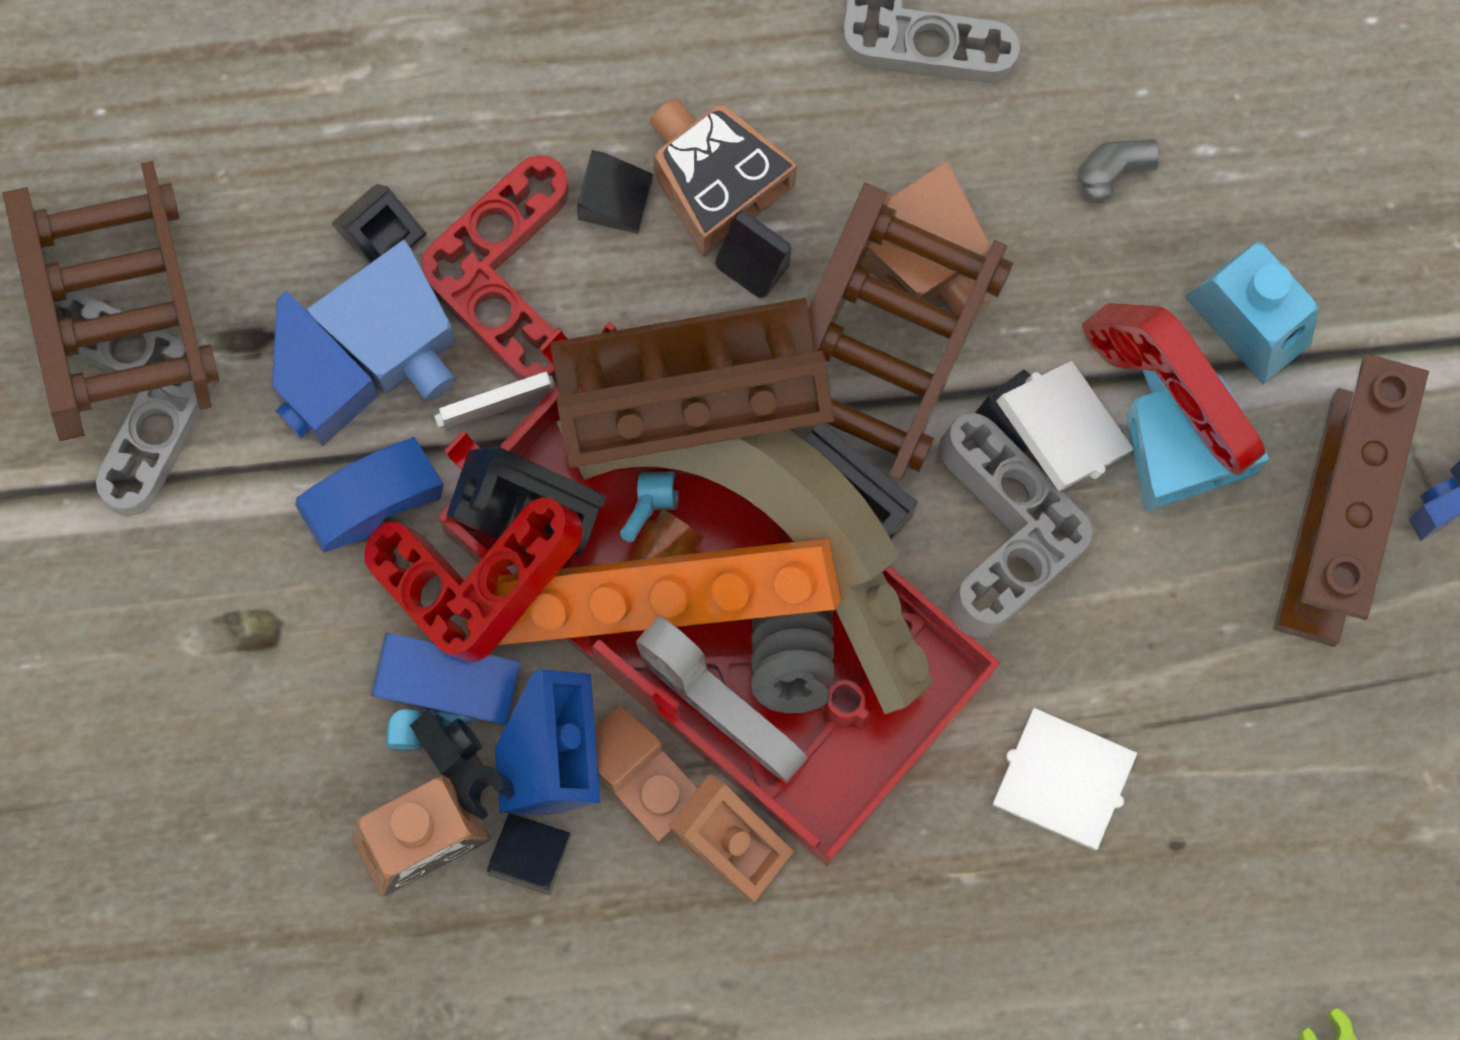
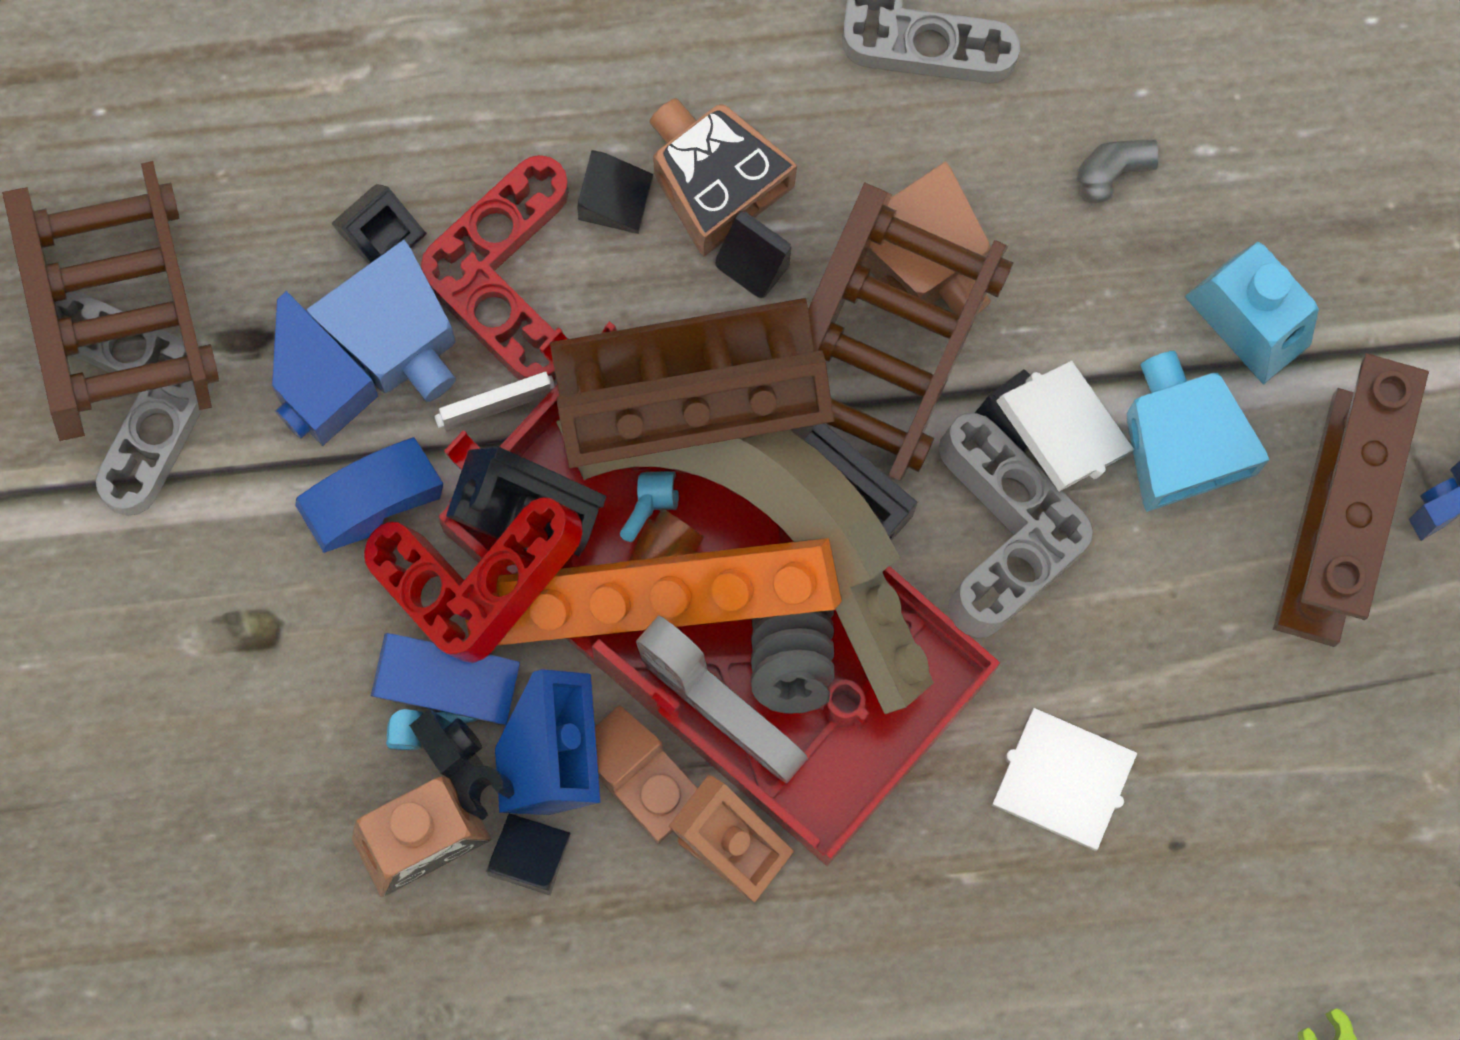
(1158, 342): red beam -> none

